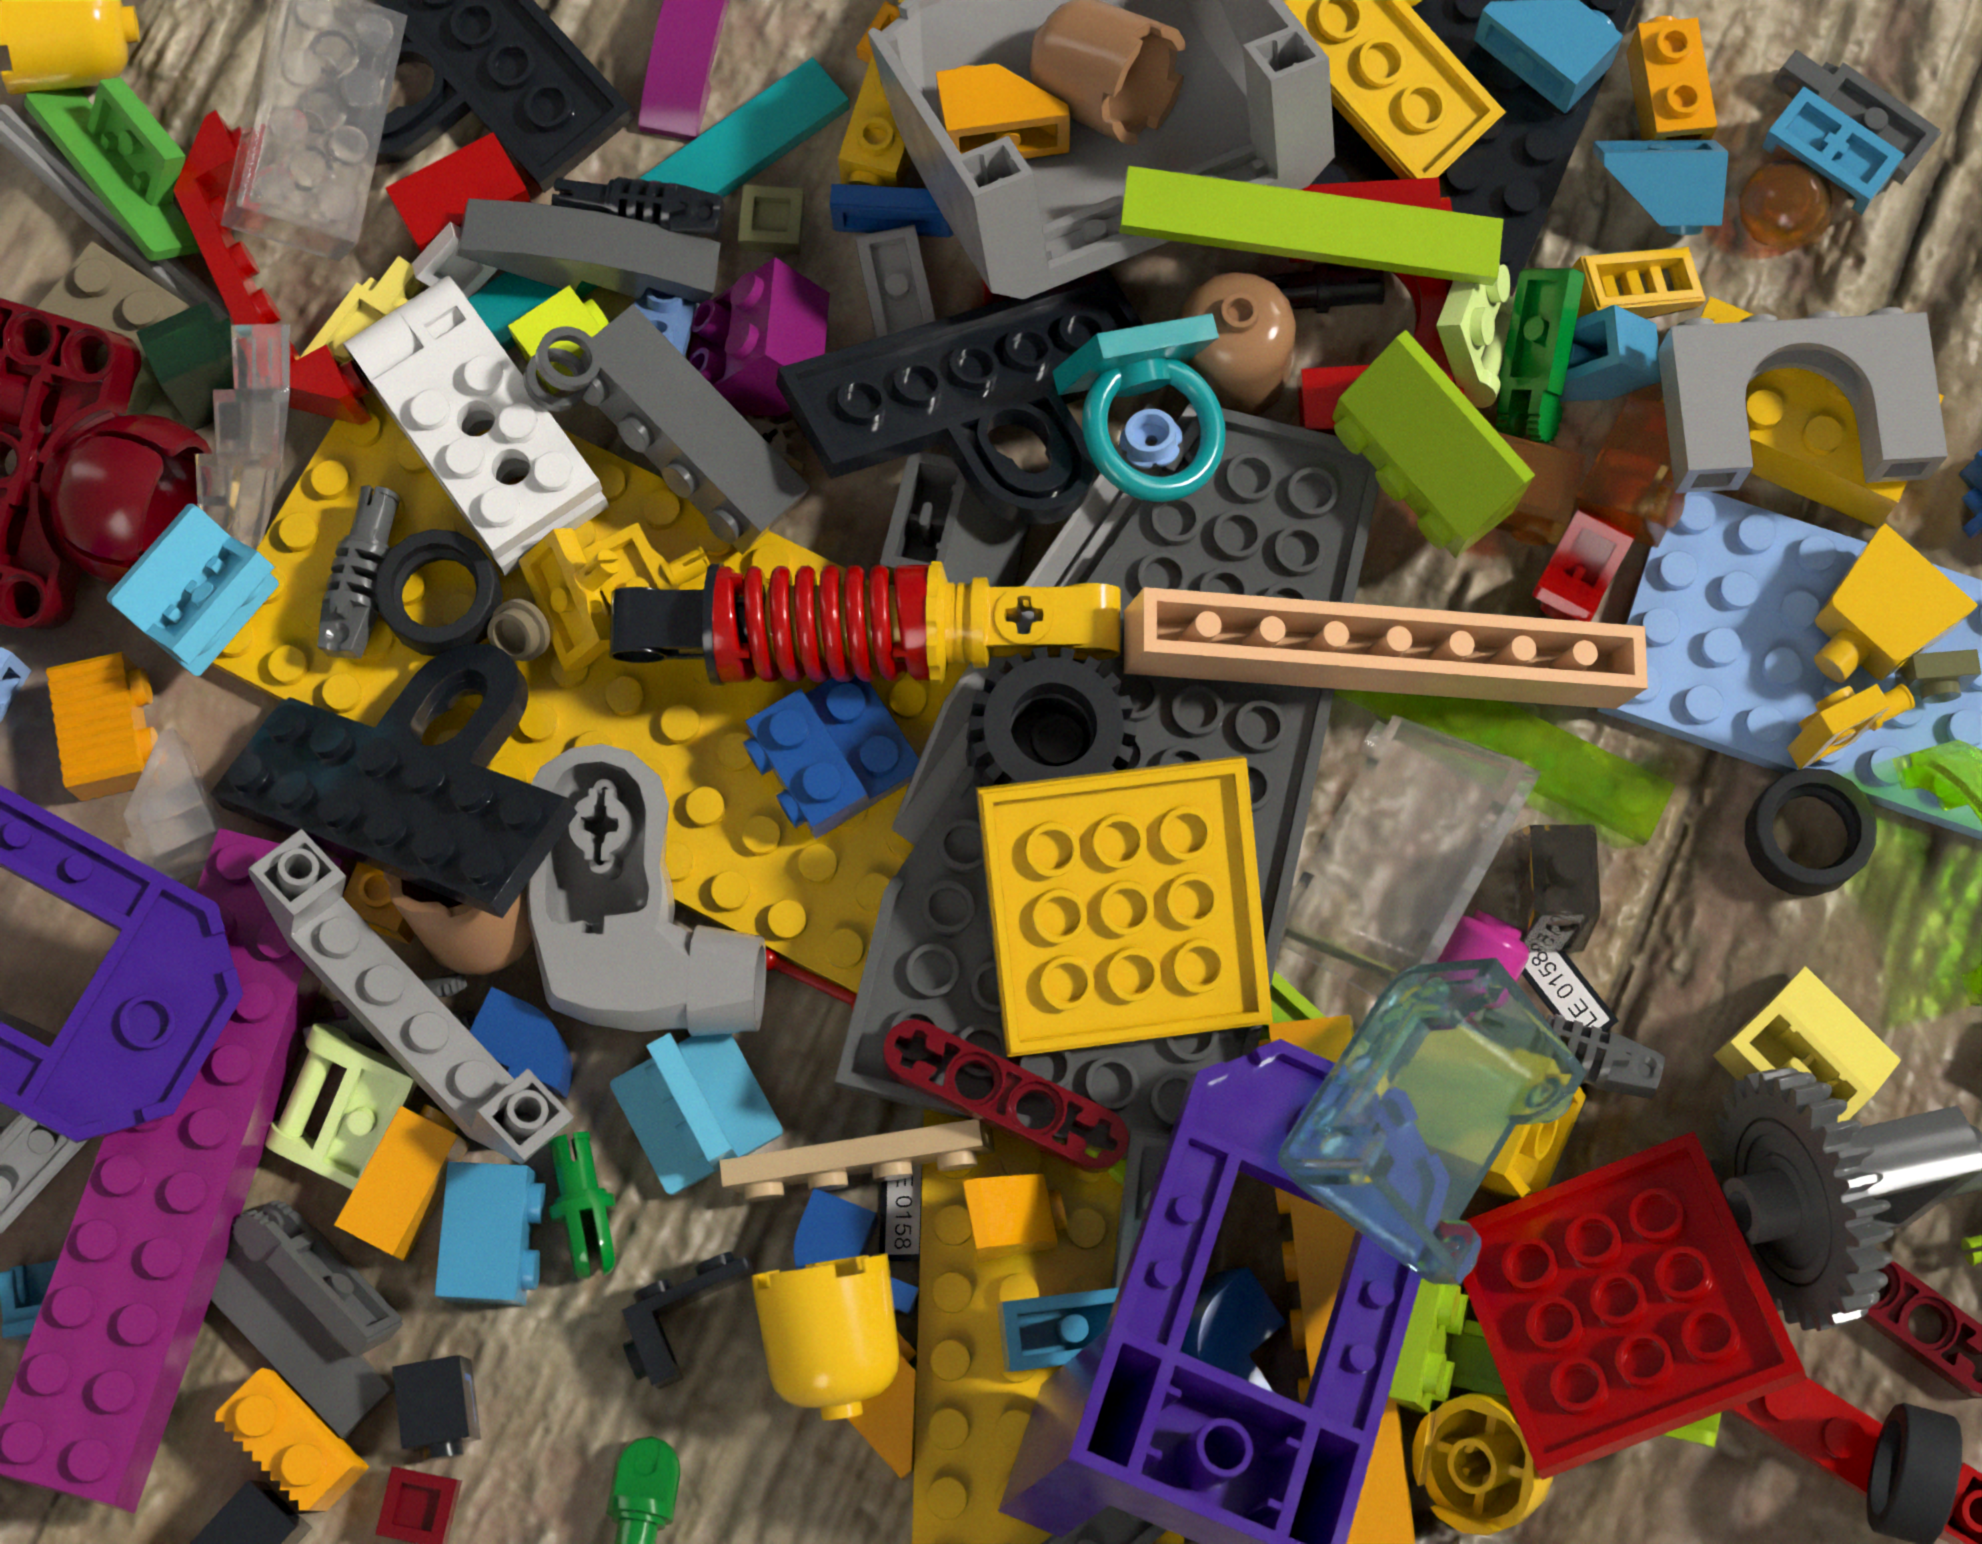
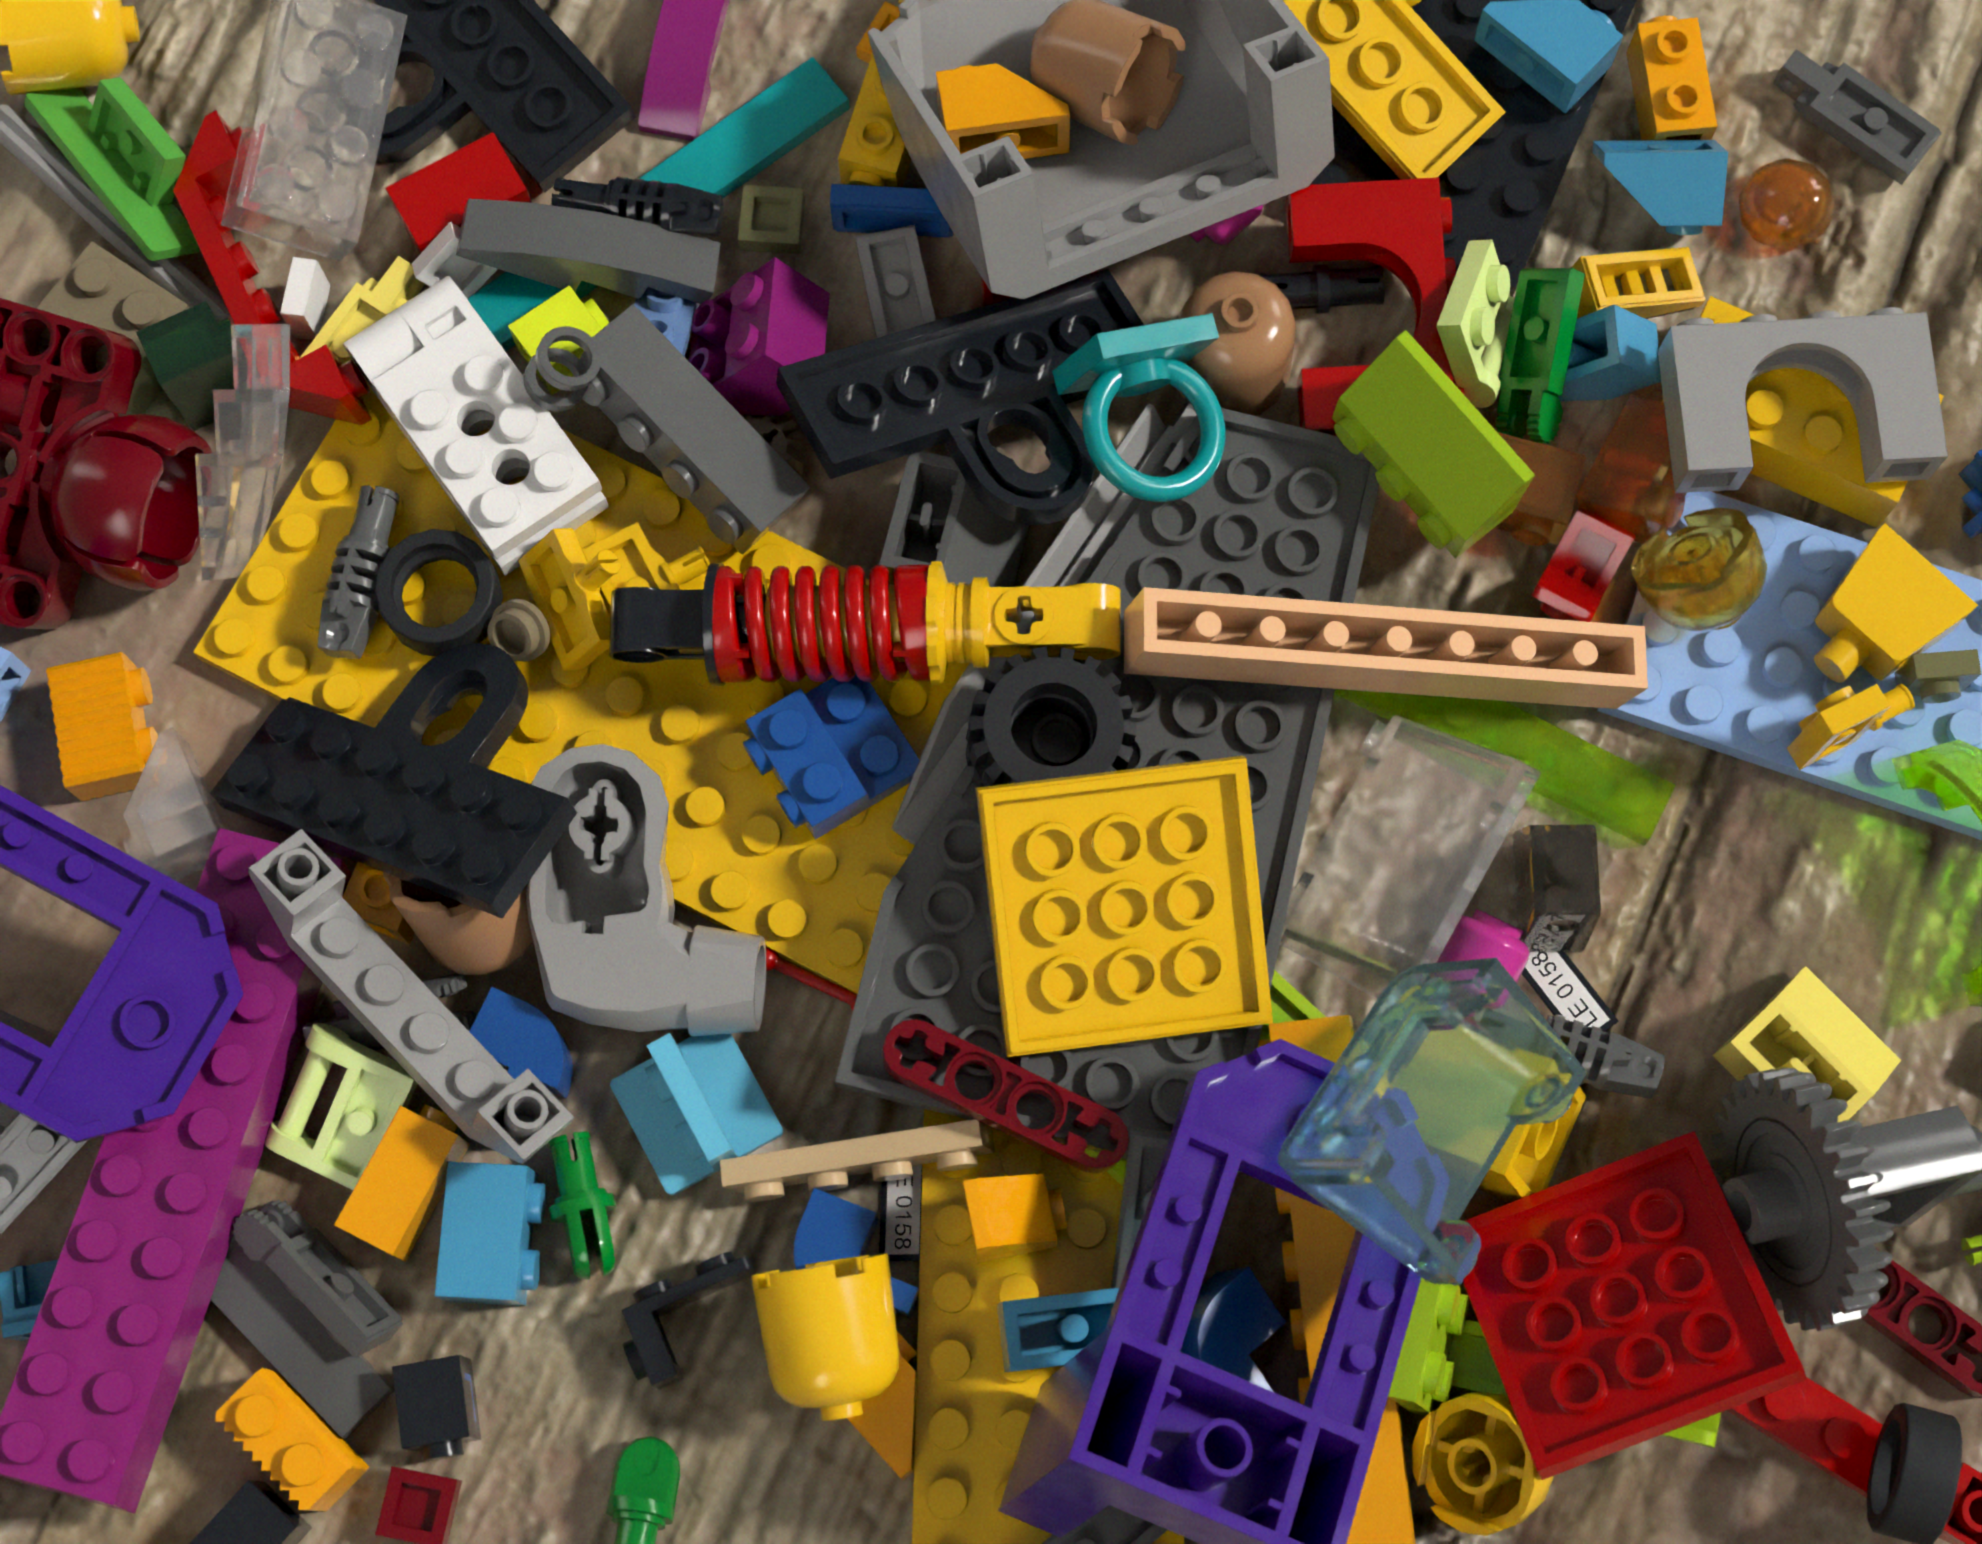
(194, 589): medium azure bracket -> none
(305, 298): none -> white tile
(1148, 426): light blue plate -> none
(1311, 226): lime tile -> none
(1702, 572): none -> clear yellow cylinder
(1835, 147): dark azure hinge -> none
(1847, 802): black tyre -> none

